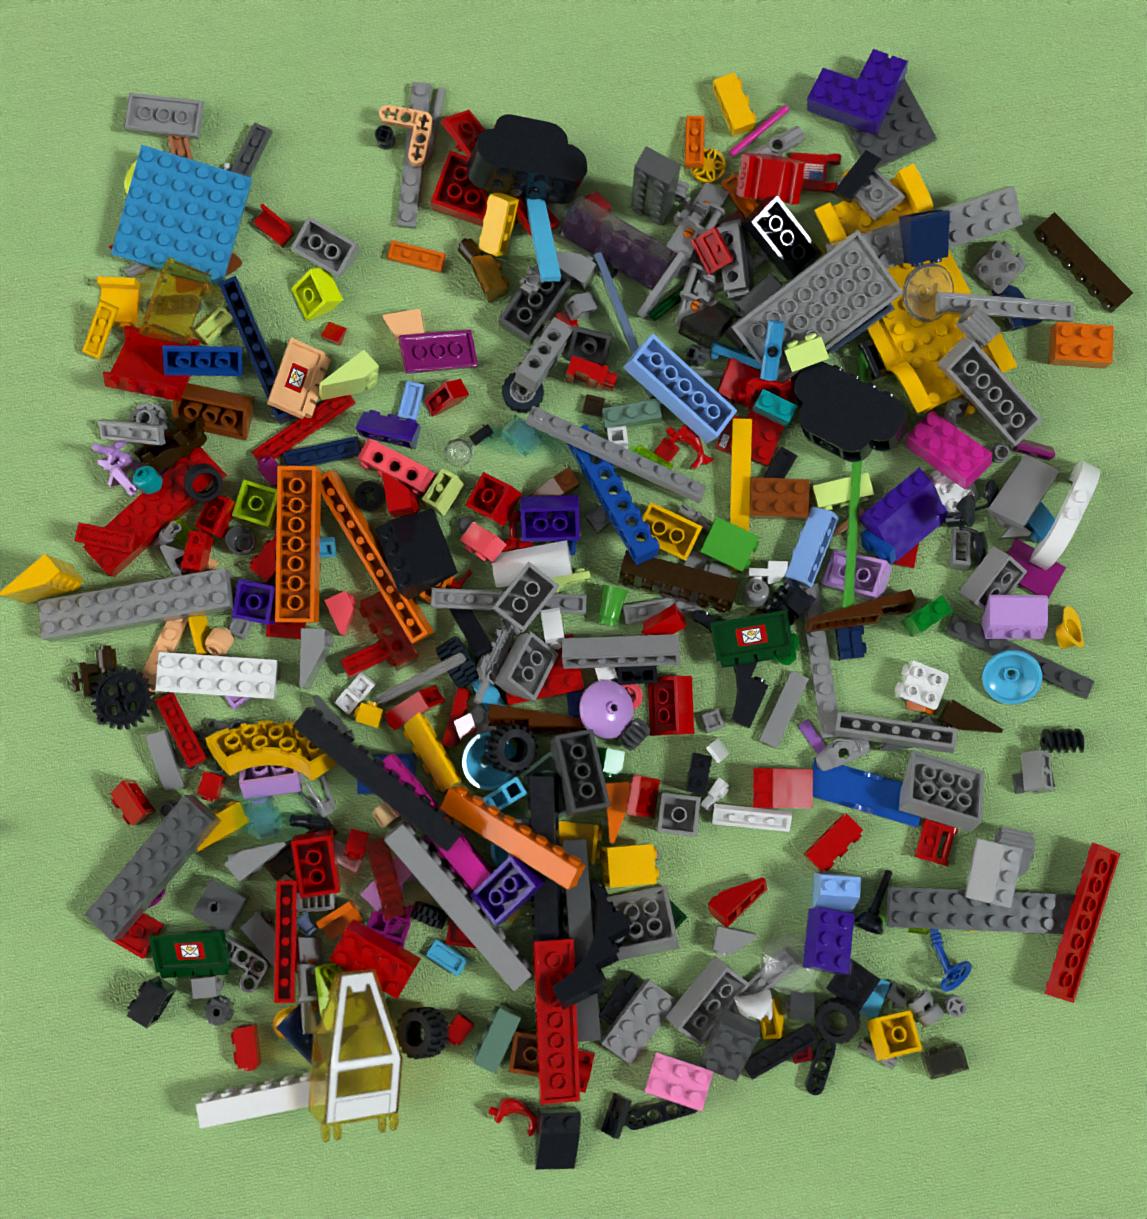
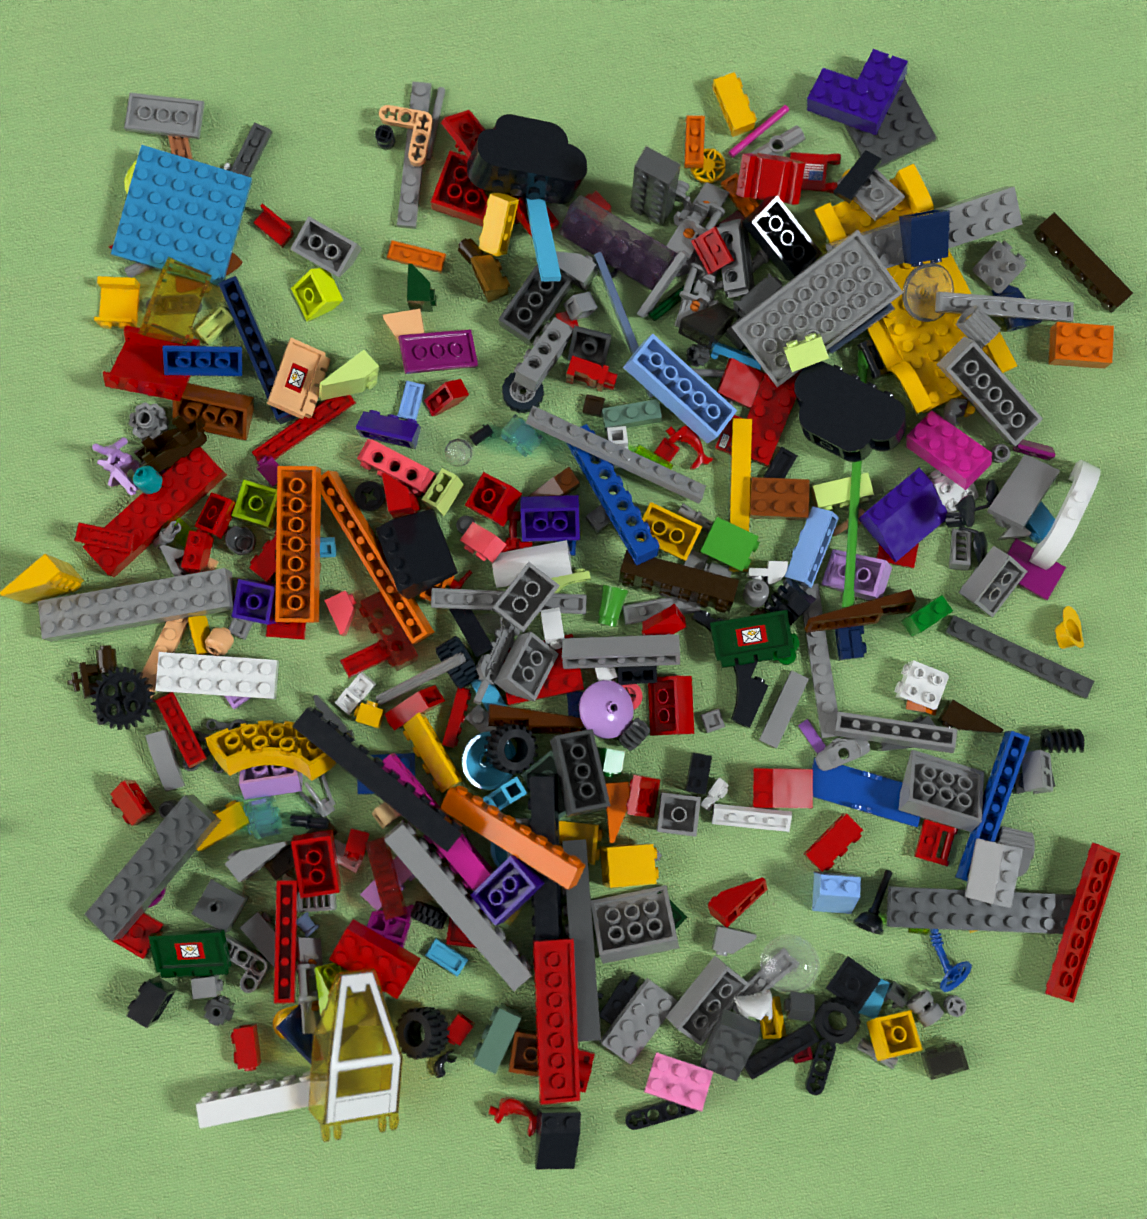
(100, 329): yellow tile -> none
(131, 432): light grey tile -> none
(197, 470): black tyre -> none
(211, 786): red brick -> none
(314, 651): light grey slope -> none
(324, 453): dark blue tile -> none
(333, 333): red slope -> none
(338, 920): orange panel -> none
(419, 291): none -> dark green slope
(438, 1066): none -> black arm
(464, 725): tile -> none
(531, 283): light grey piece -> none
(588, 975): black arch -> none
(616, 1115): black plate -> none
(717, 750): white slope -> none
(755, 384): red animal -> none
(774, 337): dark azure piece -> none
(774, 408): teal brick -> none
(828, 941): dark purple brick -> none
(878, 547): blue plate -> none
(996, 795): none -> blue brick
(1015, 617): lavender slope -> none
(1016, 686): medium azure dish -> none

